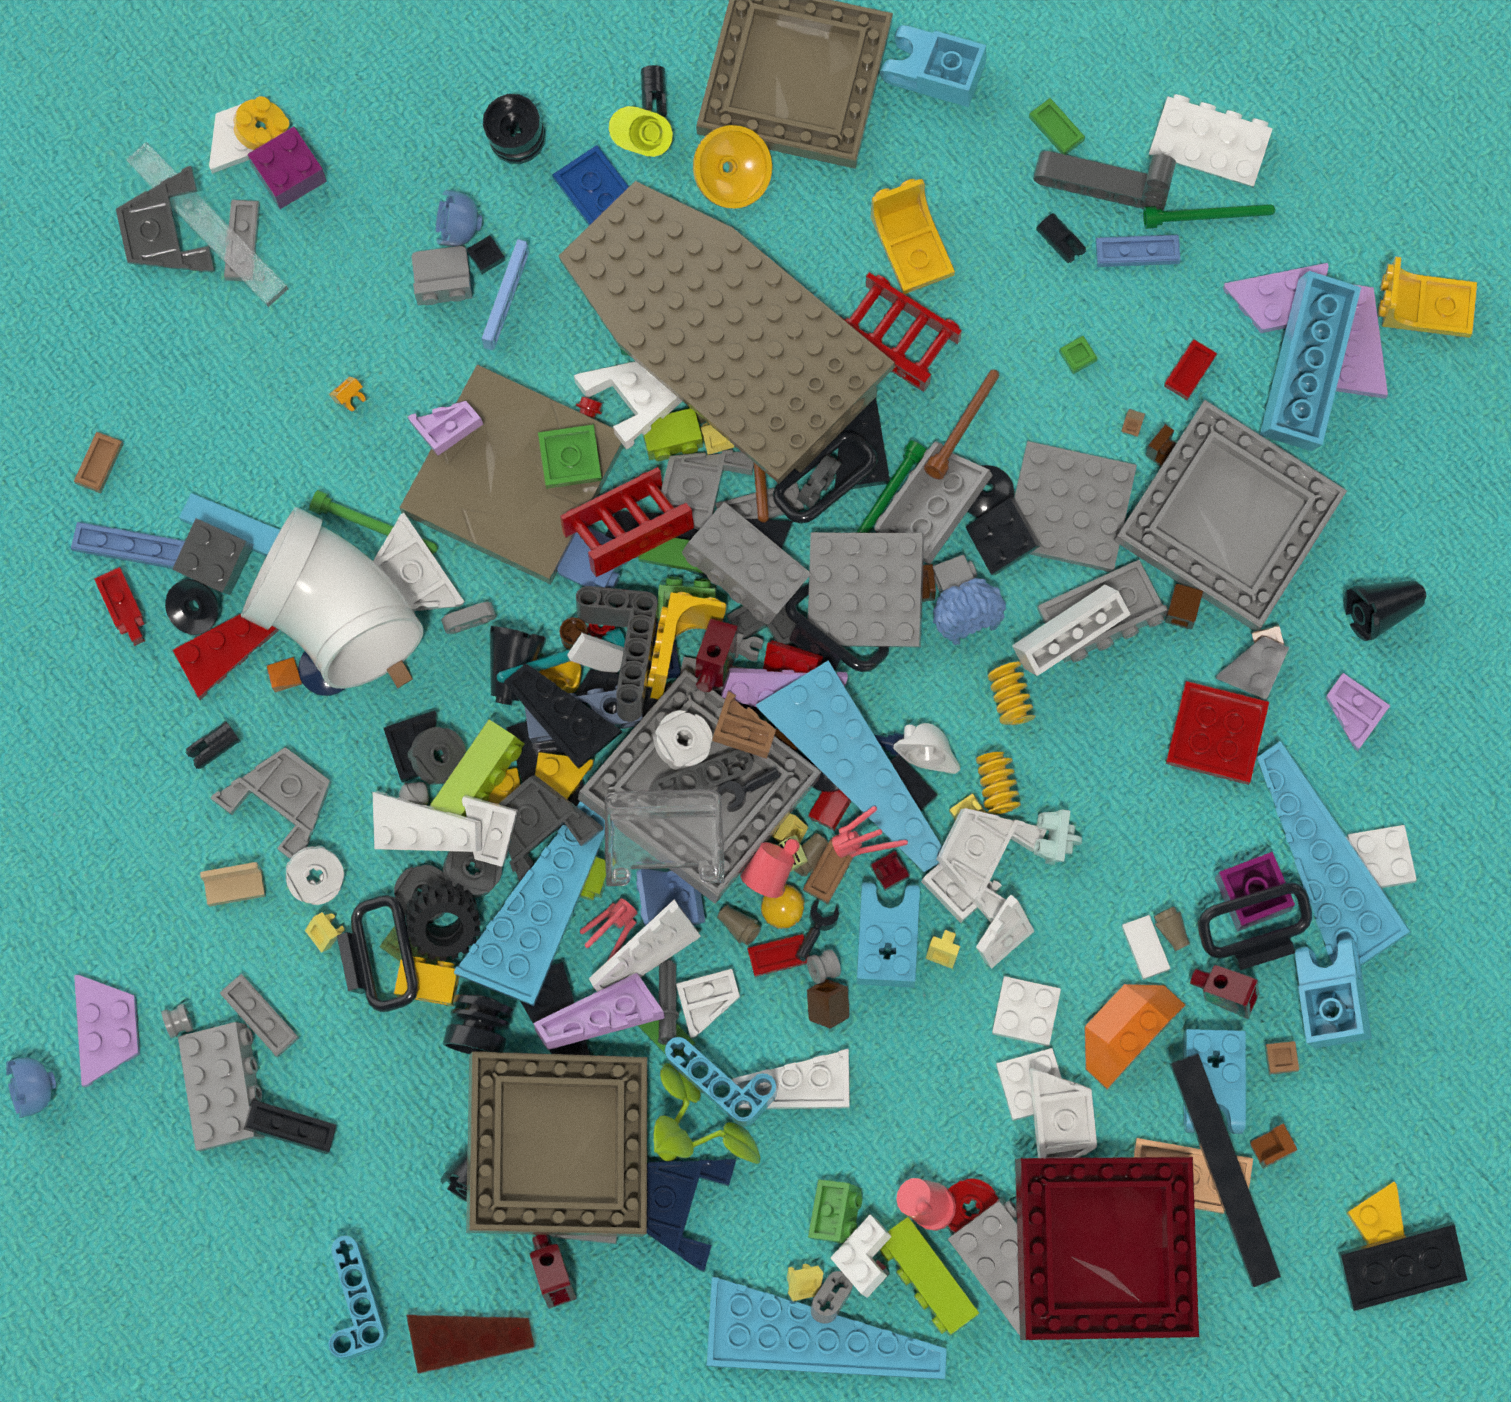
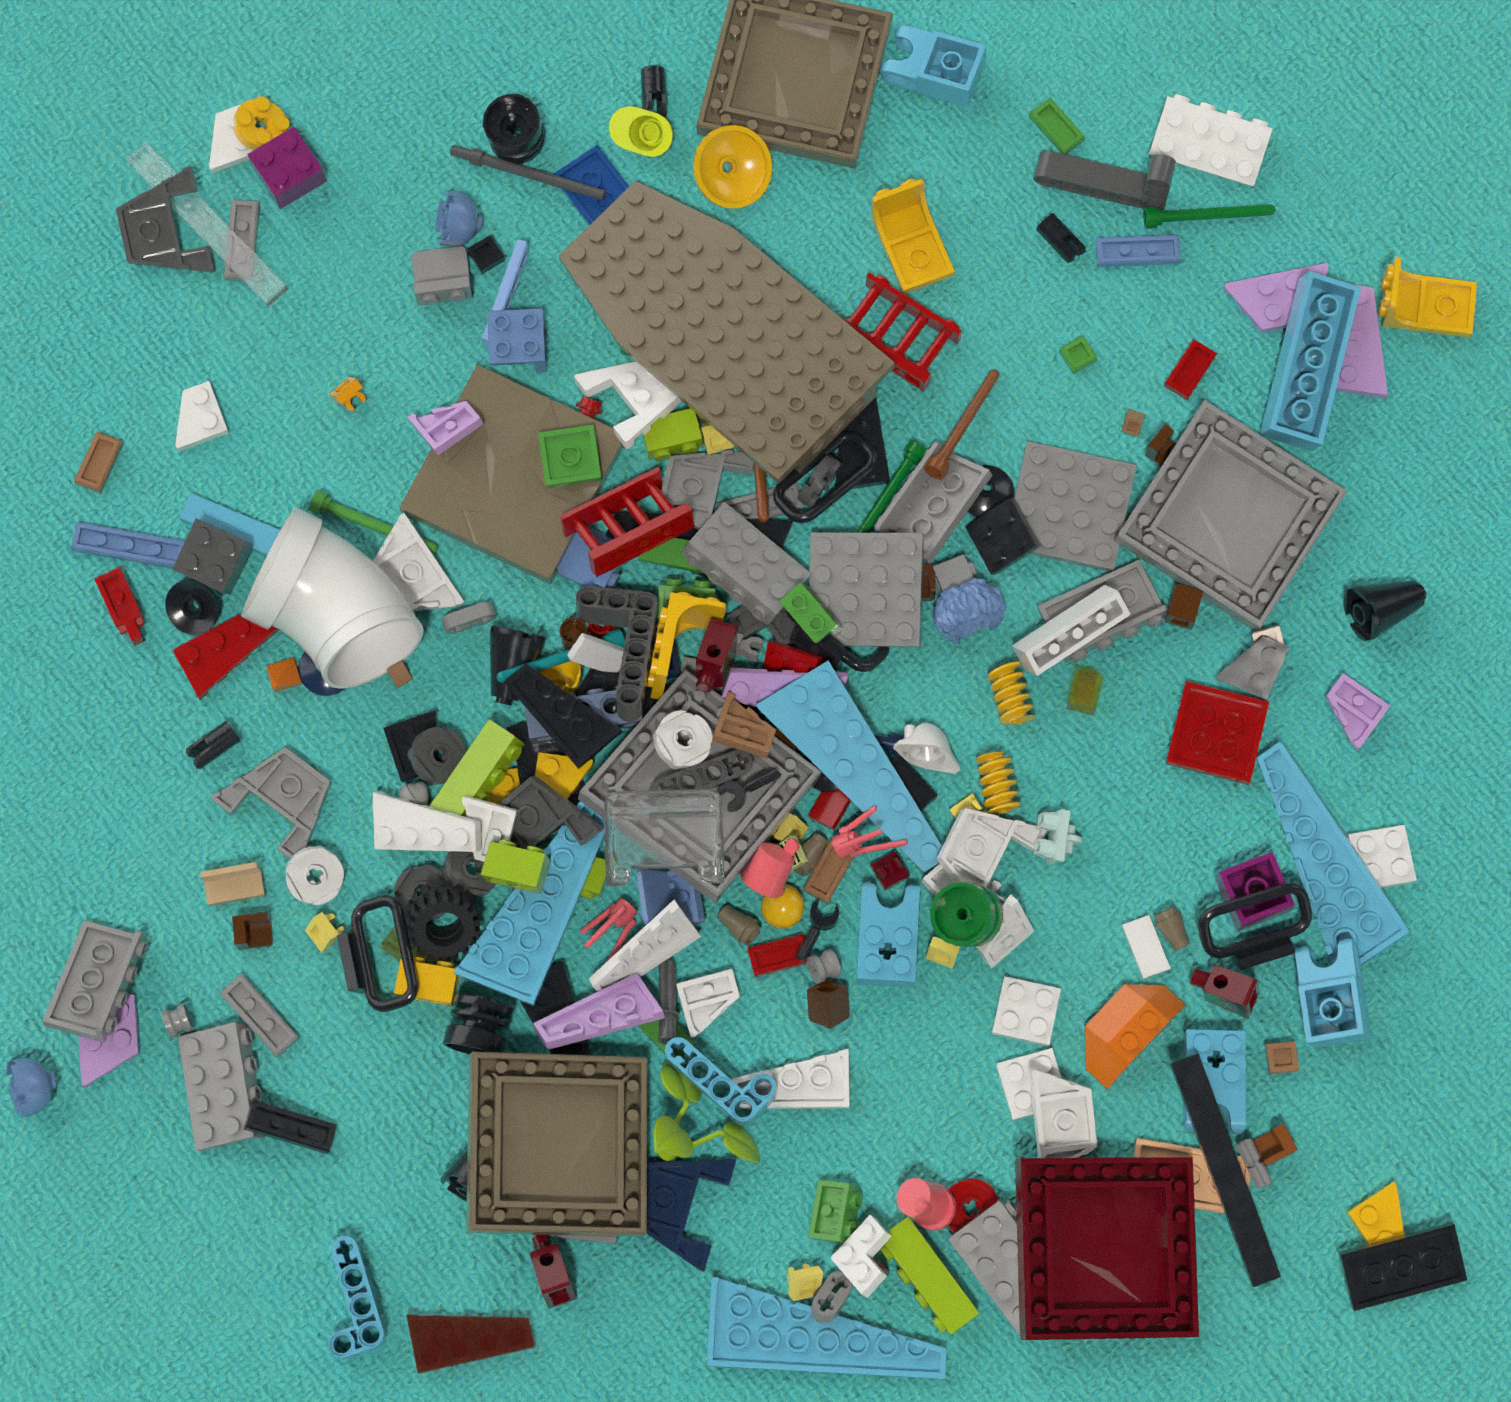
(95, 981): none -> light grey bracket
(199, 417): none -> white wing
(252, 931): none -> reddish brown panel
(479, 158): none -> dark grey bar
(515, 866): none -> lime brick
(517, 338): none -> medium blue bracket
(810, 613): none -> bright green bracket
(958, 928): none -> green wheel
(1084, 691): none -> clear yellow brick
(1251, 1157): none -> light grey piece

